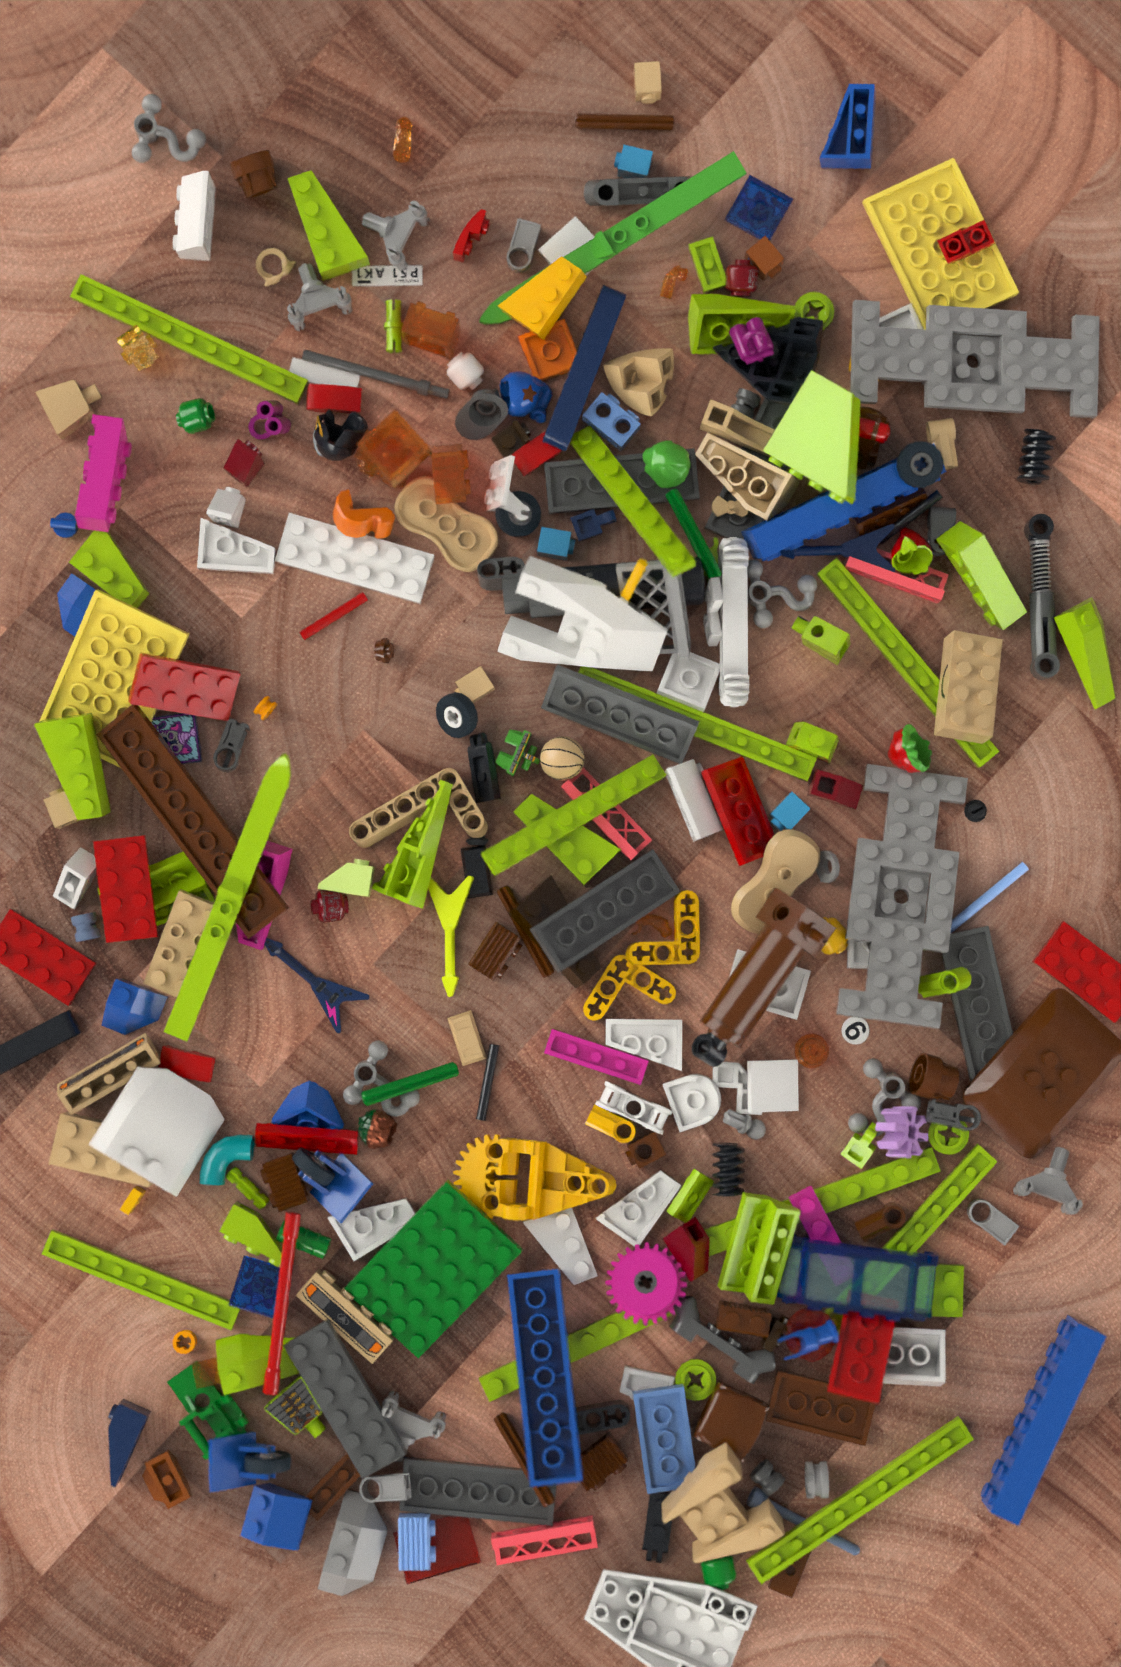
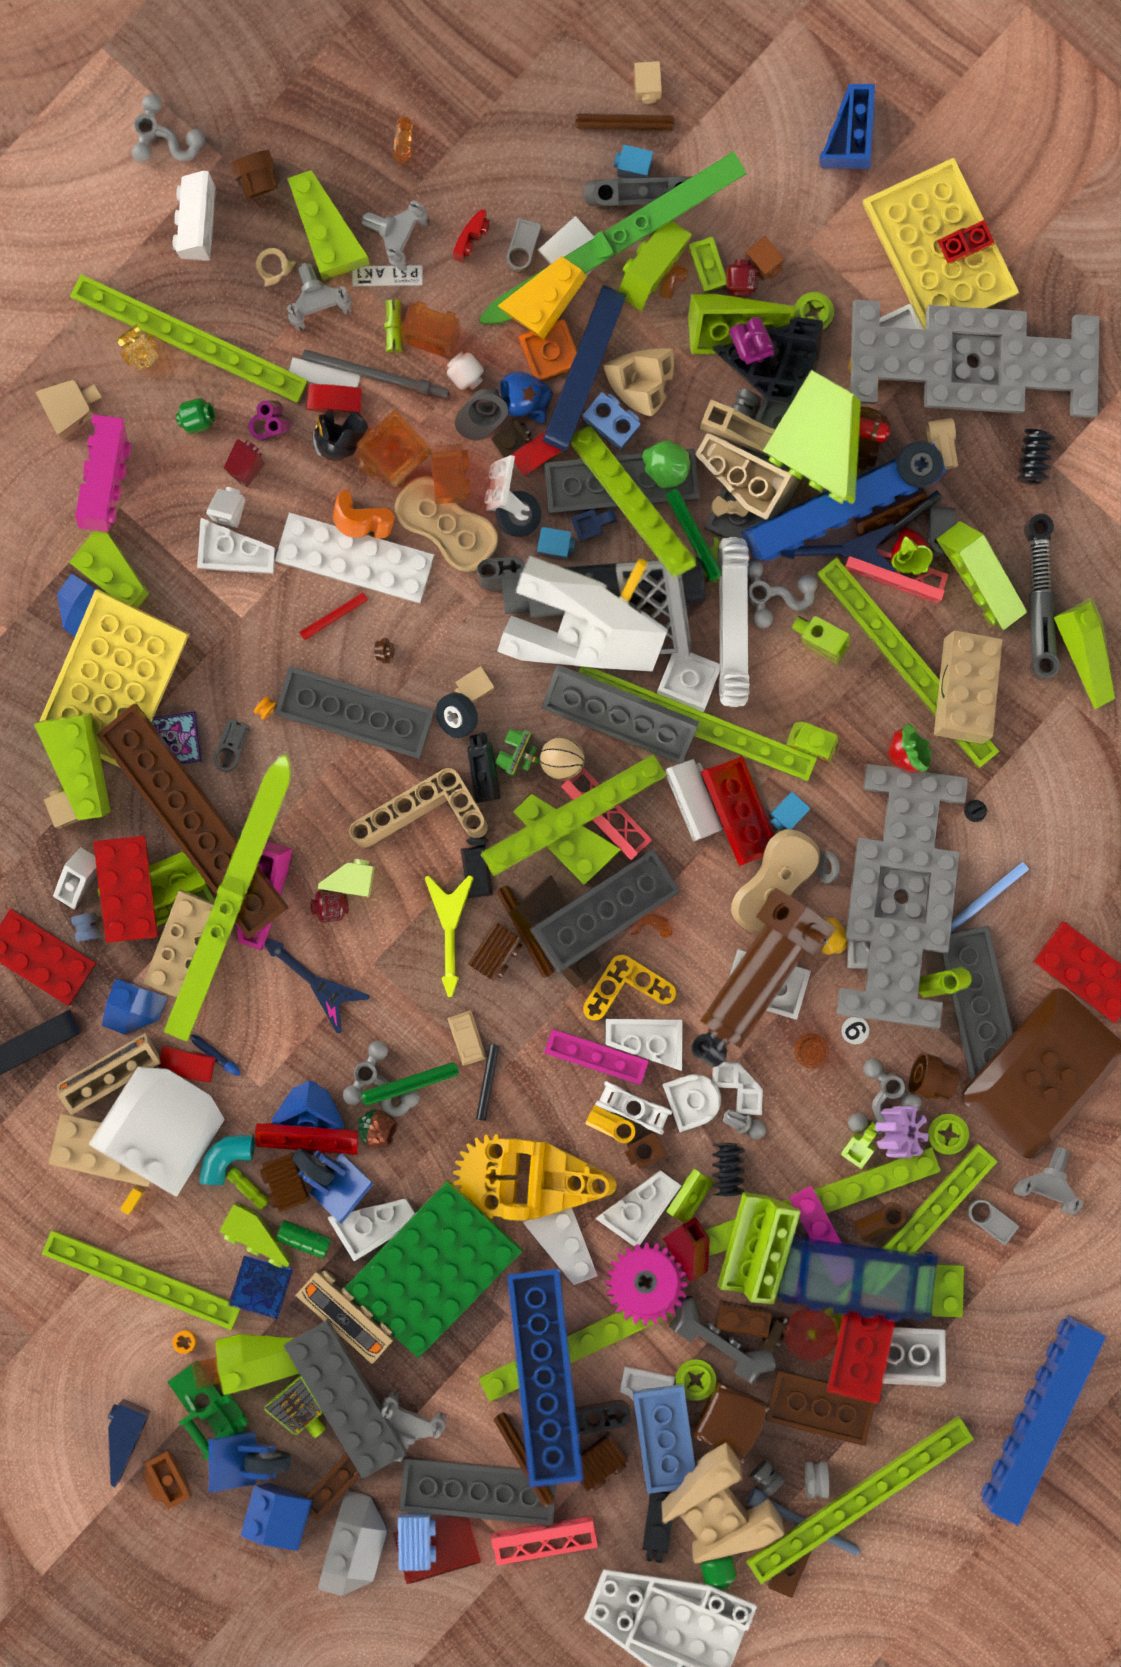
(64, 525): blue plate -> none
(184, 687): plate -> none
(204, 1046): none -> dark blue piece
(273, 1371): red piece -> none
(354, 712): none -> dark grey plate
(392, 1487): light grey piece -> none
(412, 867): lime wedge -> none
(652, 263): none -> lime wedge
(675, 947): yellow beam -> none
(714, 599): white tile -> none
(758, 209): clear blue tile -> none
(772, 1085): white tile -> none
(813, 1338): blue piece -> none
(835, 789): dark red slope -> none
(949, 1116): dark grey piece -> none

